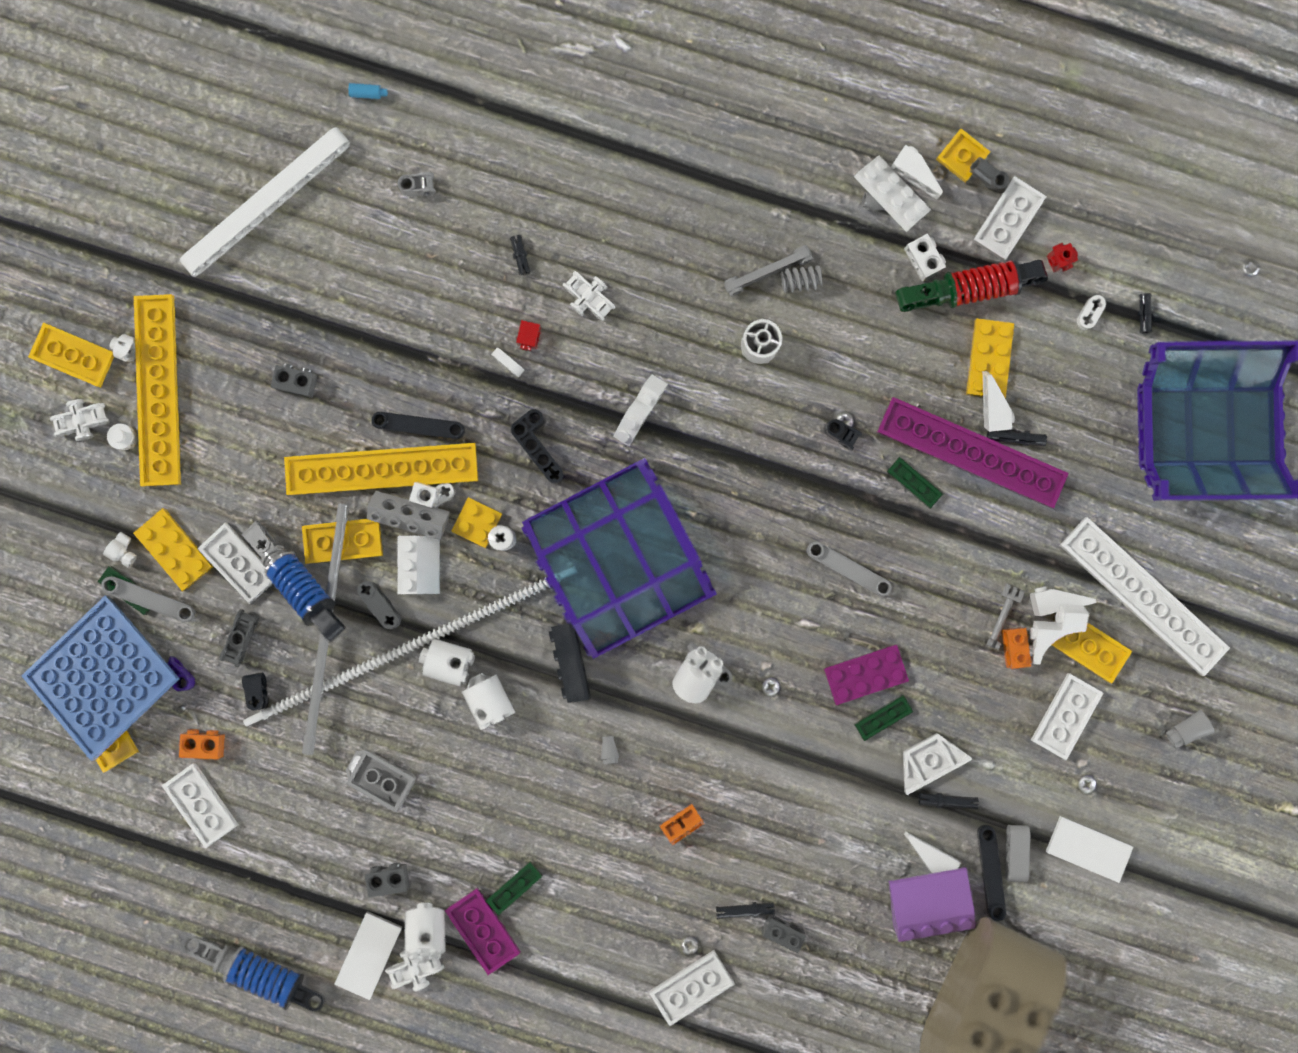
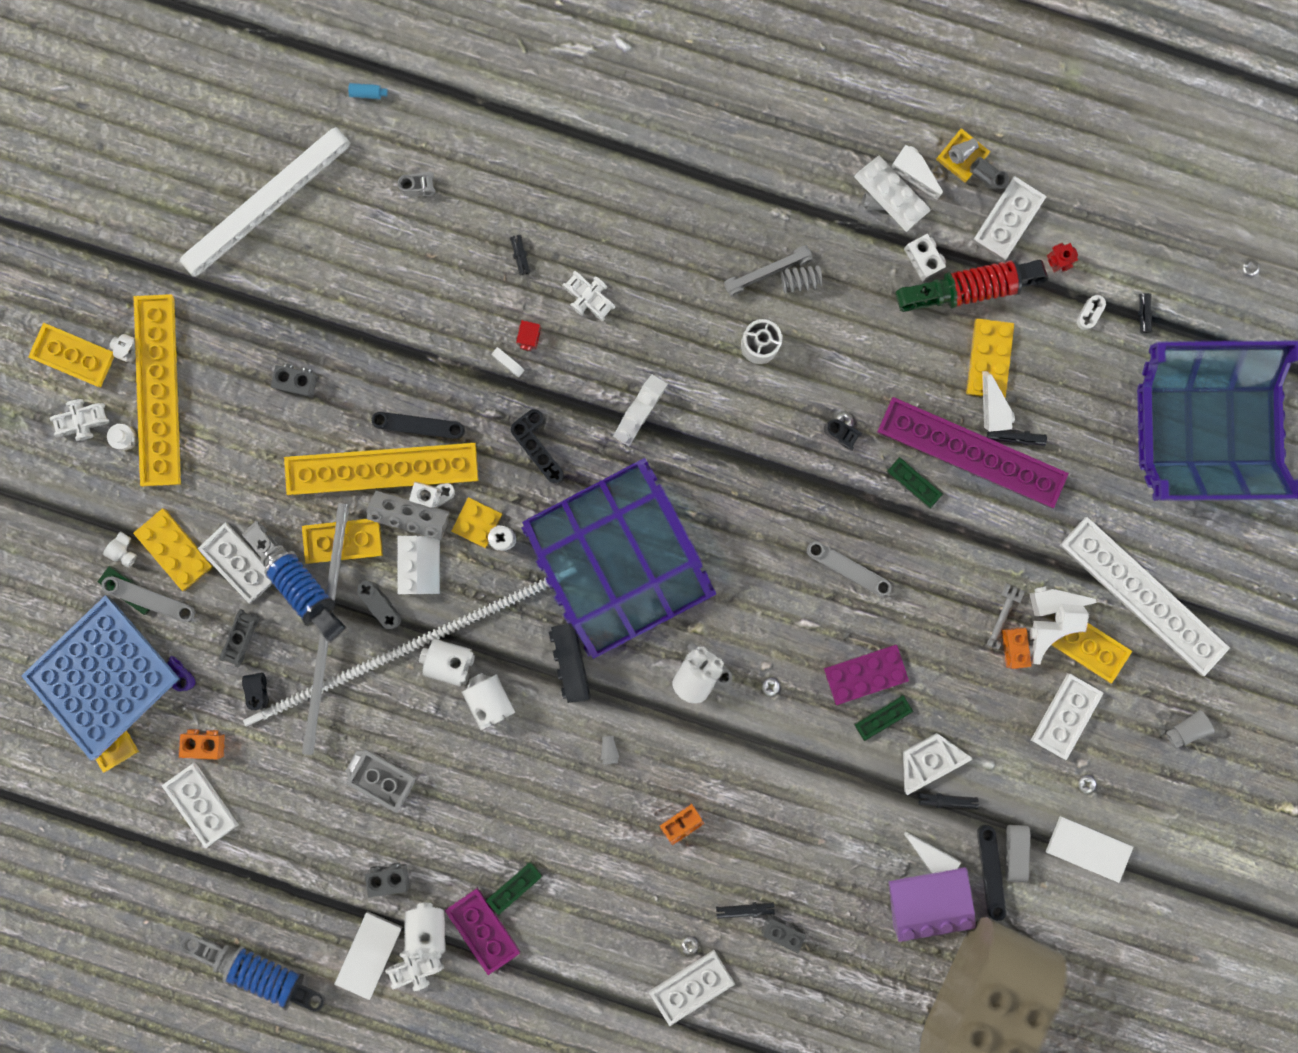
(962, 151): none -> light grey cone

